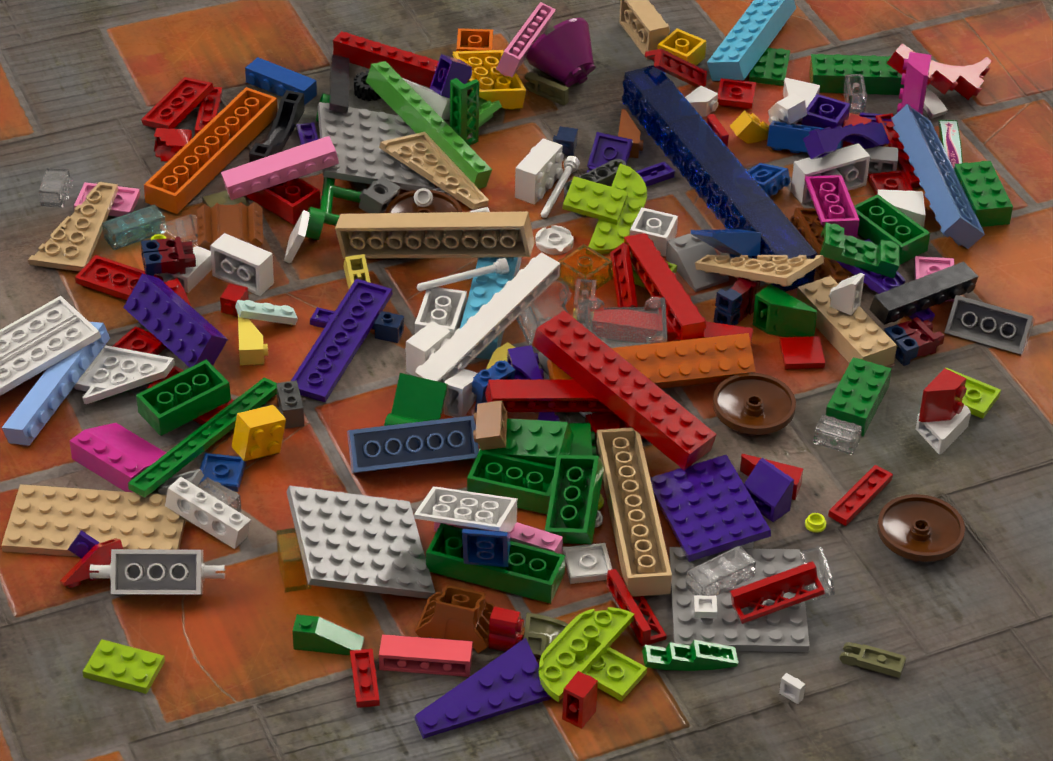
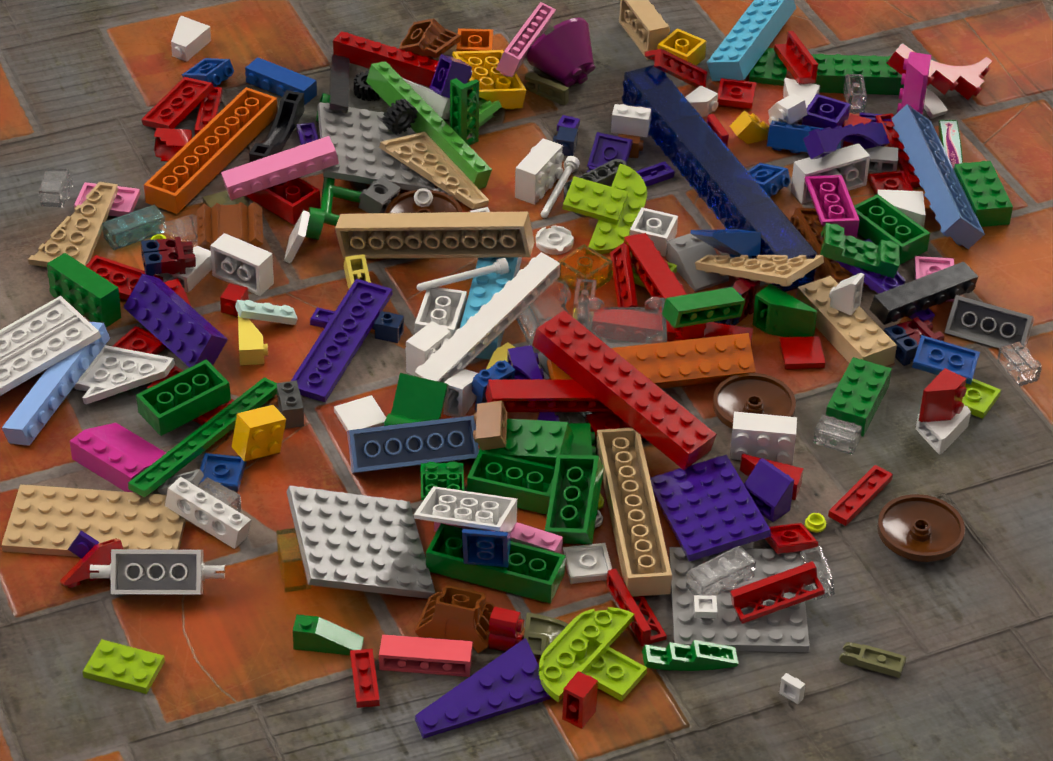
(84, 290): none -> green brick
(189, 38): none -> white slope
(211, 70): none -> blue plate
(360, 414): none -> white tile
(400, 116): none -> black tyre
(429, 39): none -> dark orange slope
(442, 475): none -> green slope
(567, 121): none -> dark purple plate
(631, 120): none -> white brick
(703, 307): none -> green brick
(763, 437): none -> white brick
(791, 538): none -> red tile
(797, 59): none -> red fence
(936, 355): none -> blue tile
(1019, 363): none -> clear brick

